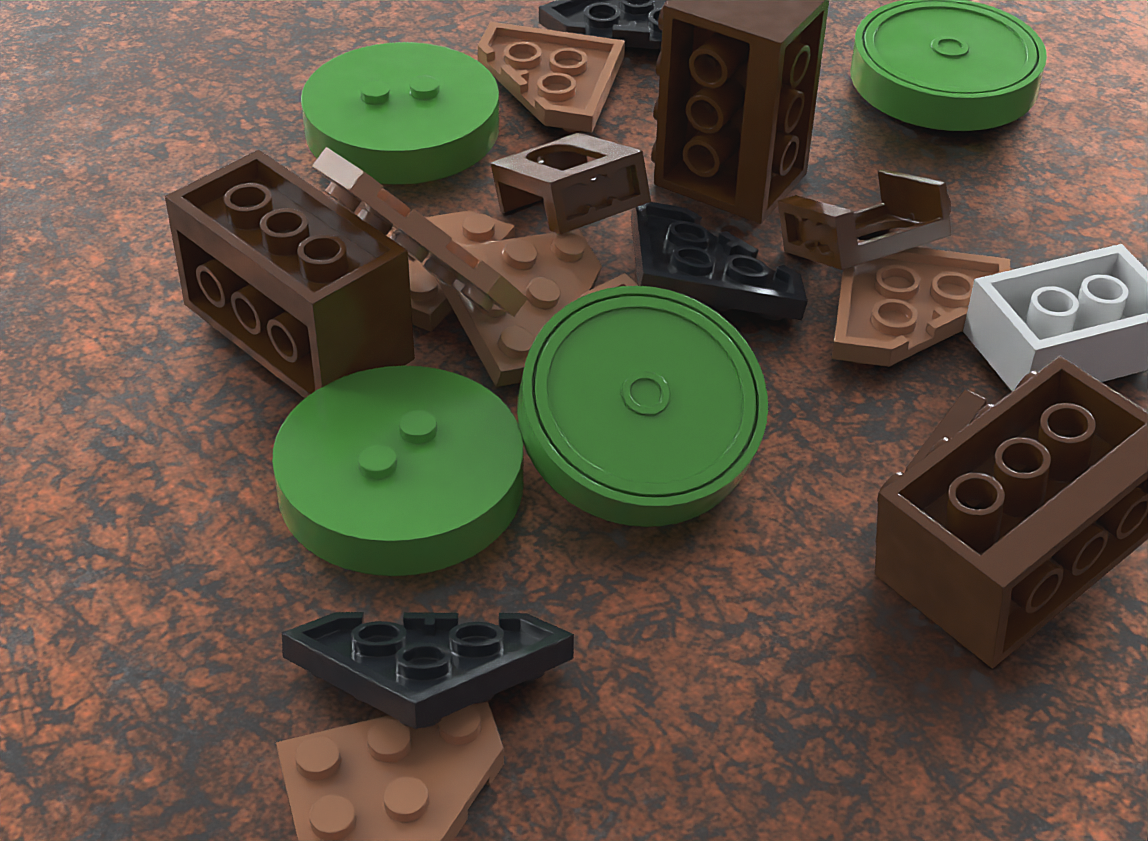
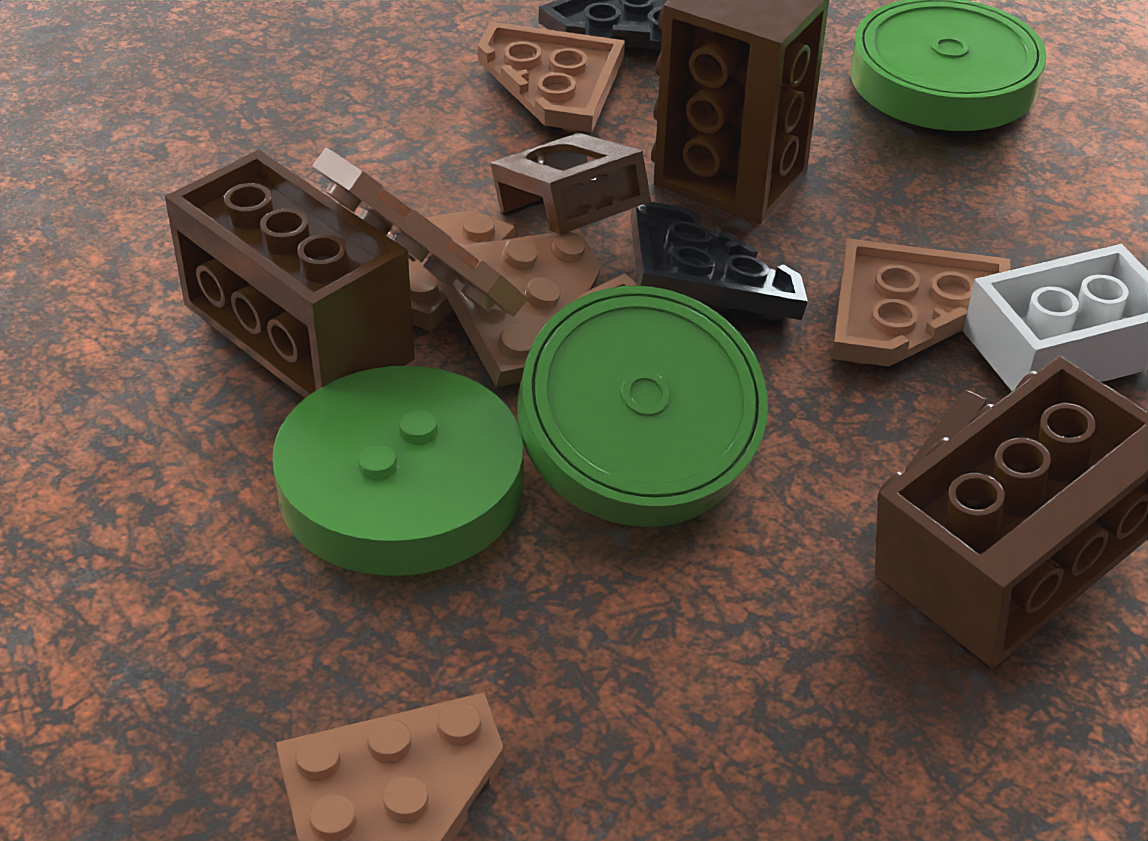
(402, 111): bright green brick -> none
(428, 662): black plate -> none
(831, 232): reddish brown panel -> none

